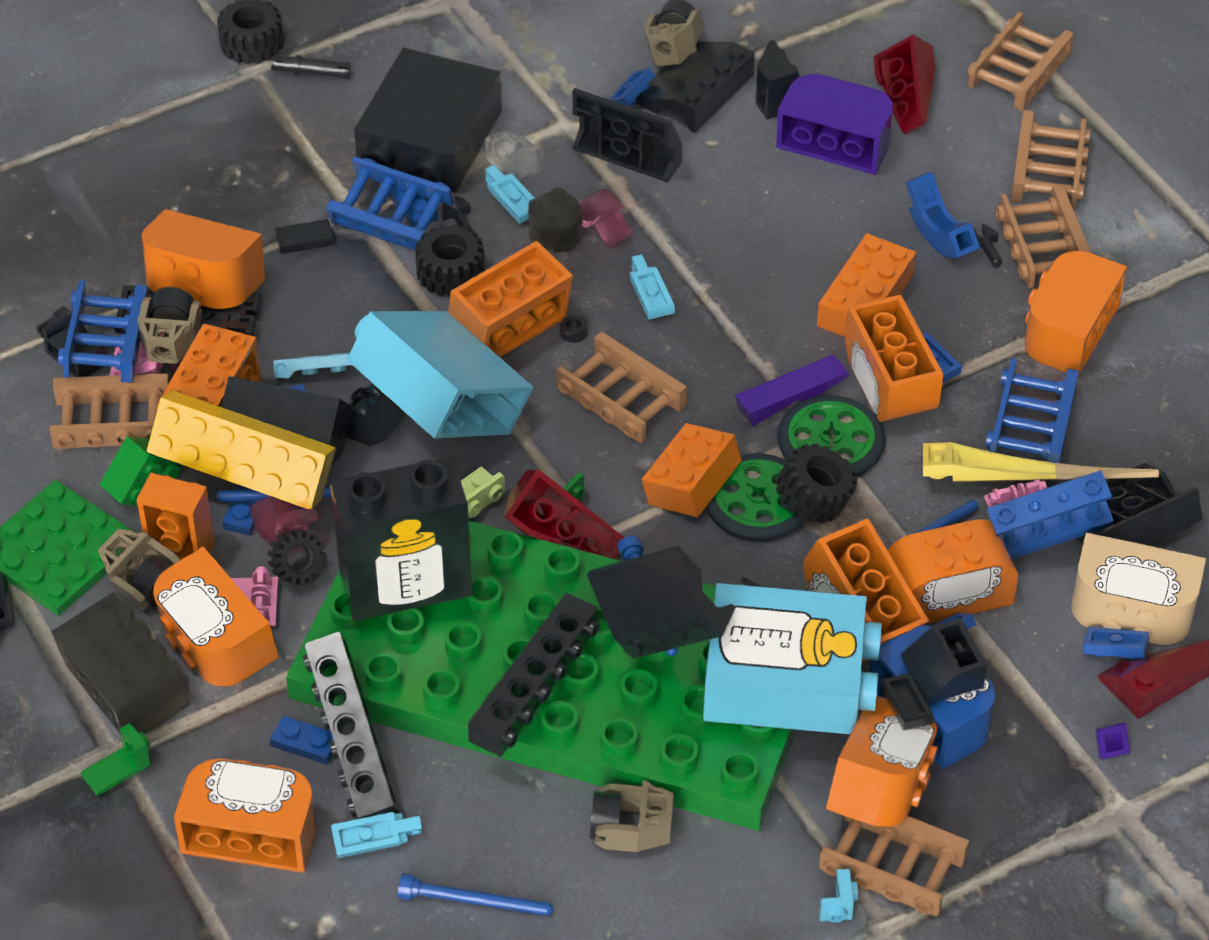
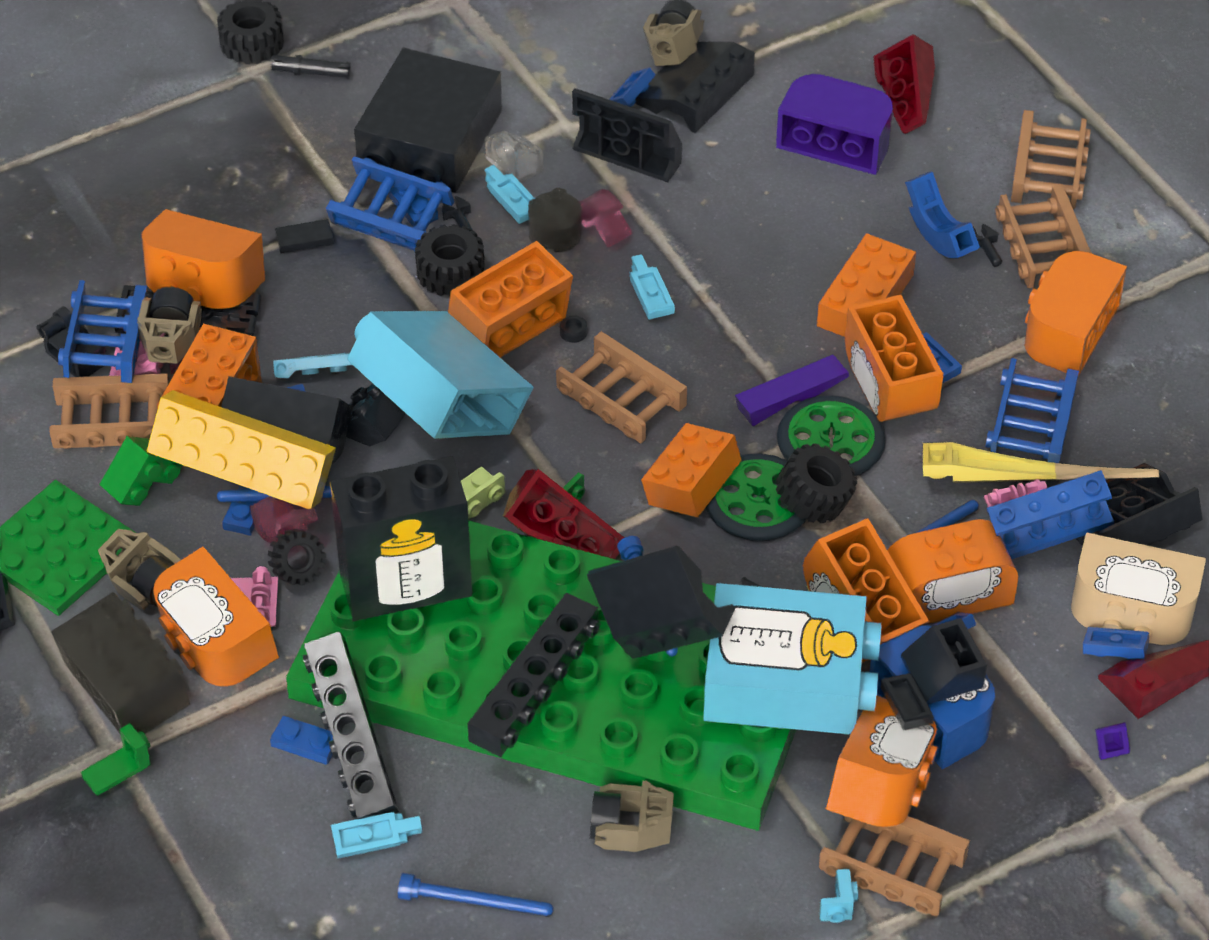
(176, 514): orange brick -> none
(247, 814): orange brick -> none
(773, 79): black slope -> none
(1035, 76): medium nougat fence -> none

